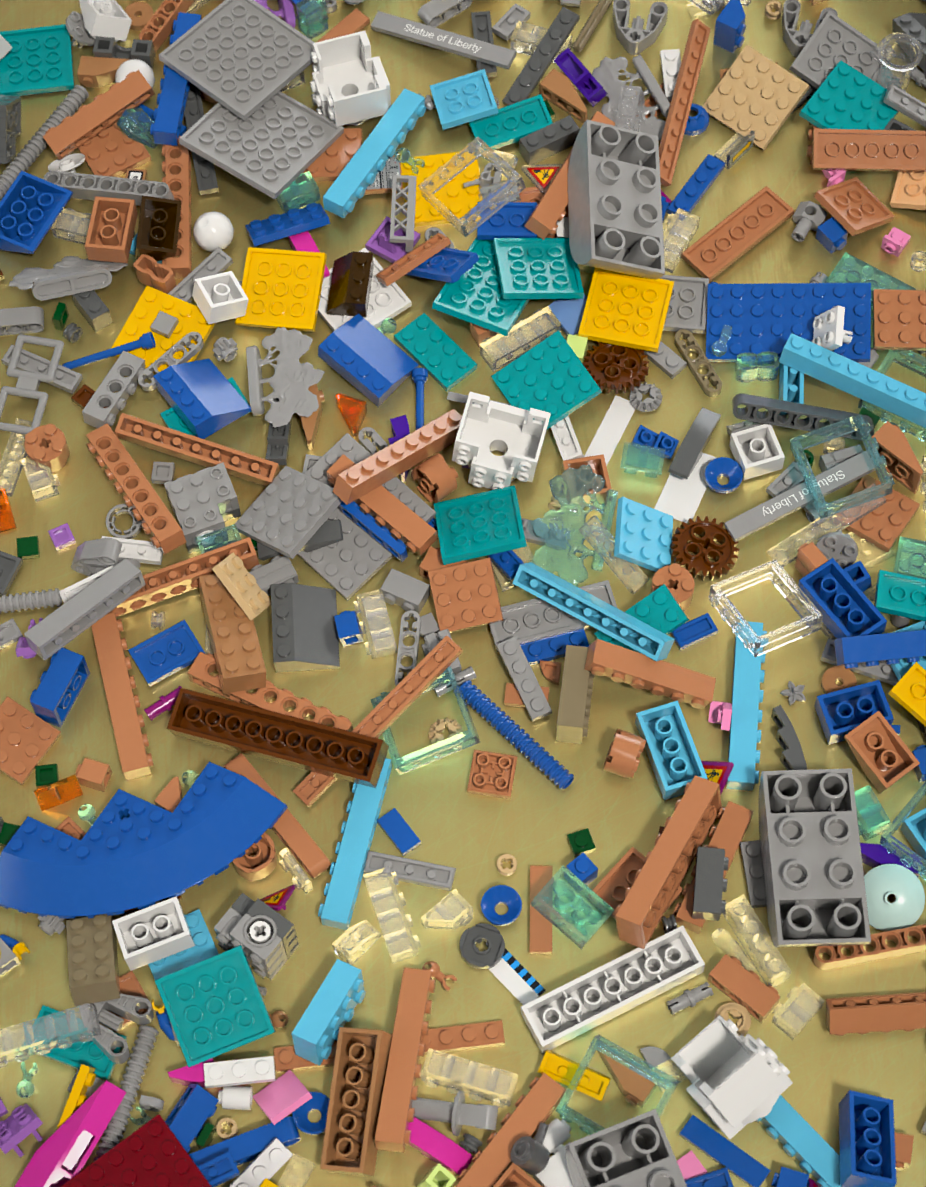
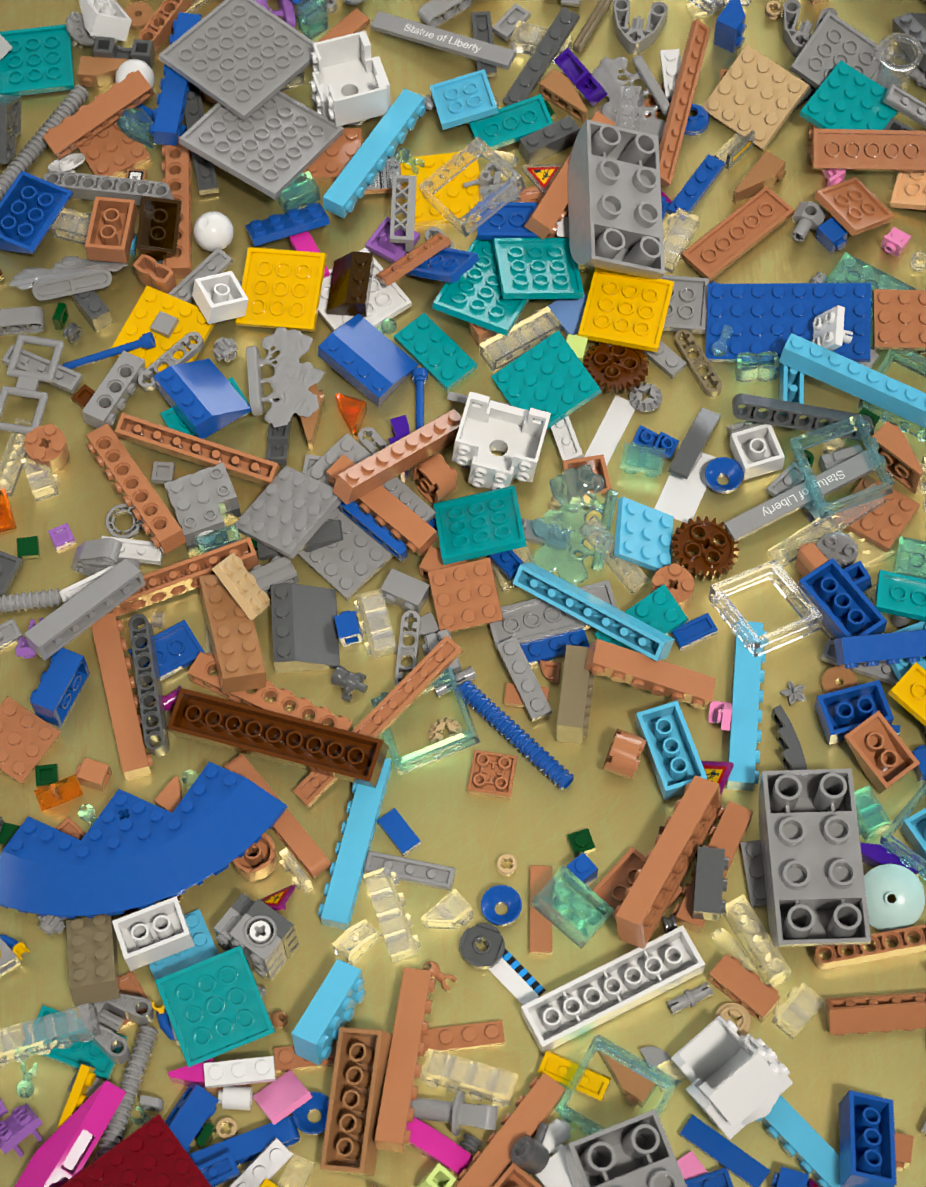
(152, 693): none -> dark grey beam
(348, 681): none -> dark grey piece
(764, 173): none -> medium nougat slope

